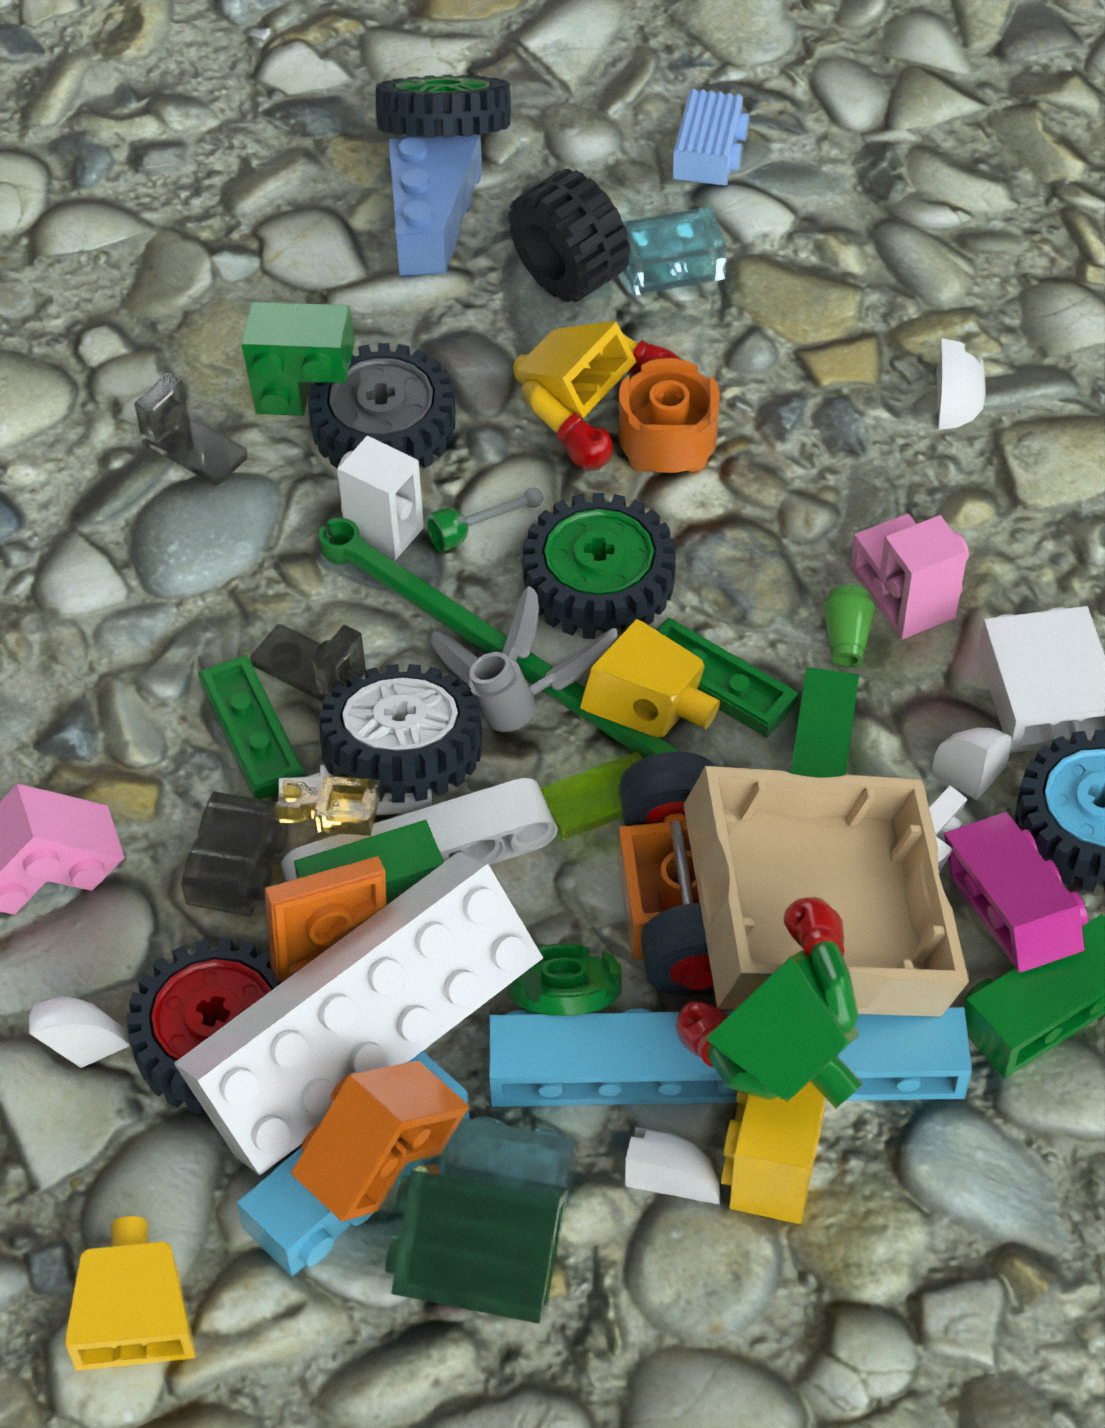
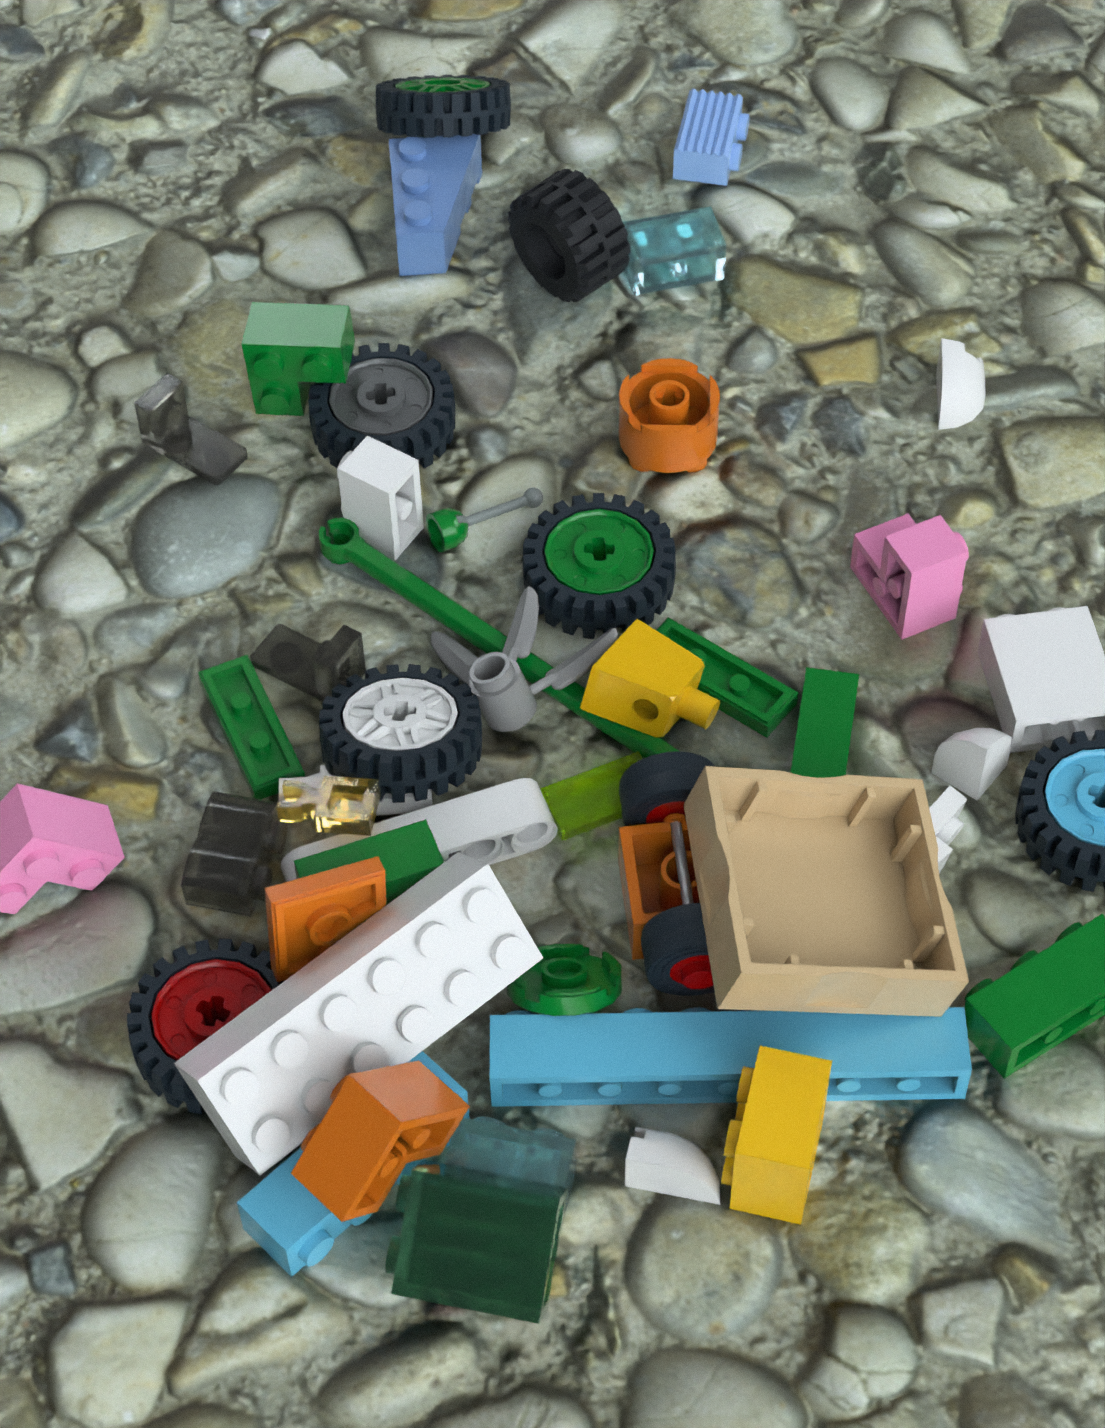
(76, 1030): white brick -> none
(128, 1303): yellow torso -> none
(570, 376): yellow torso -> none
(791, 1022): green torso -> none
(848, 624): bright green cone -> none
(1016, 892): dark pink brick -> none

